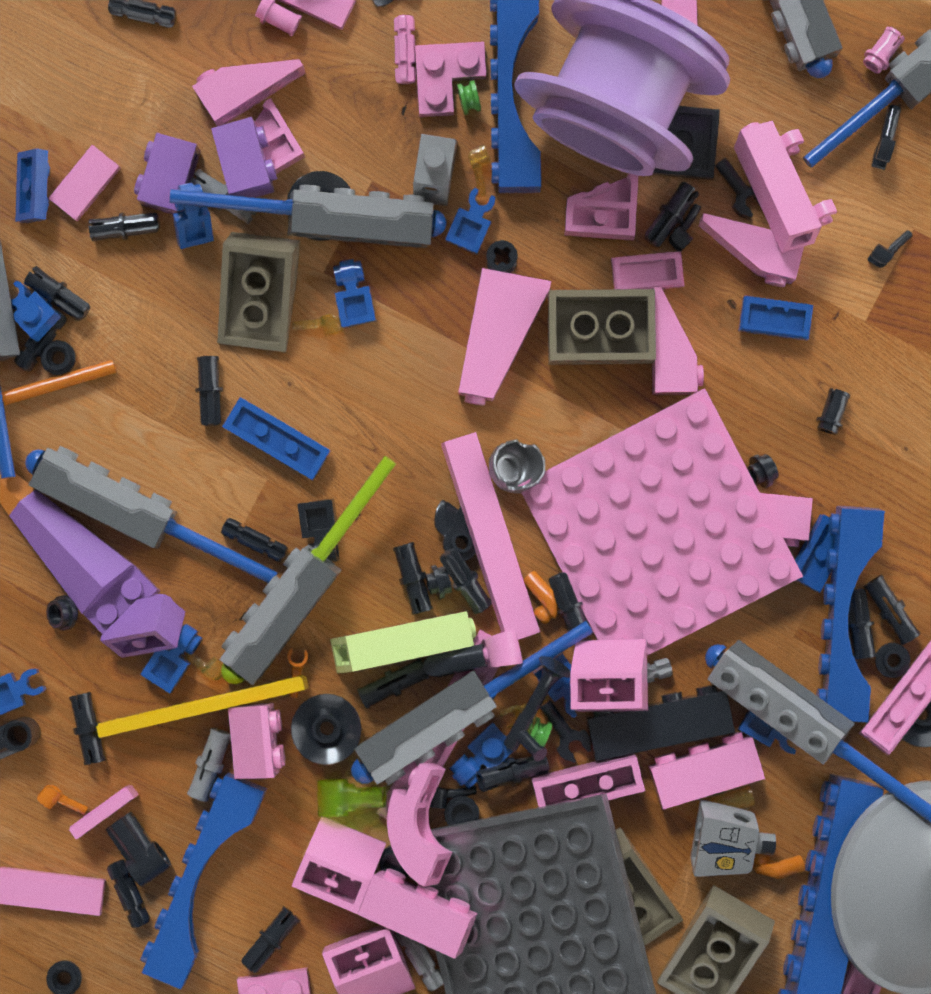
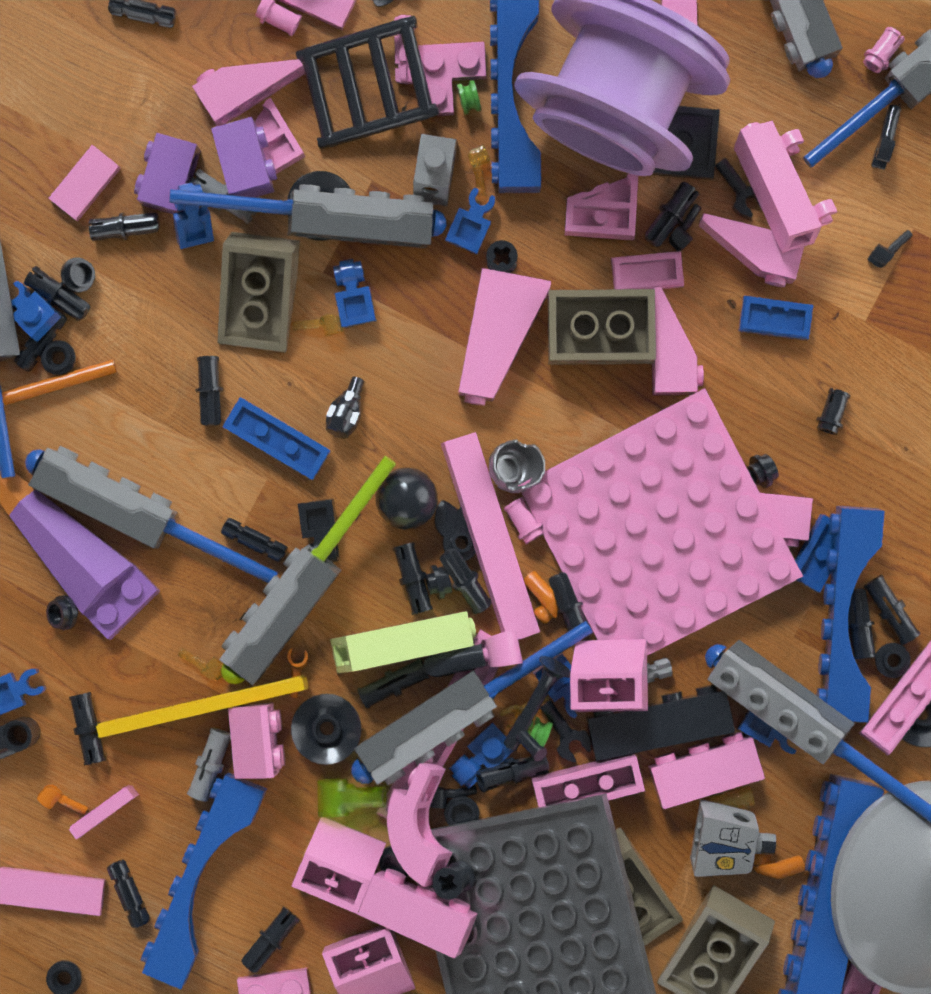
(32, 186): blue plate -> none
(77, 274): none -> black plate
(142, 856): black piece -> none
(146, 627): medium lavender slope -> none
(168, 666): blue plate -> none
(340, 47): none -> black bar
(345, 410): none -> black piece
(406, 498): none -> black piece
(422, 962): light grey axle -> none
(453, 880): none -> black bush
(523, 521): none -> bright pink pin

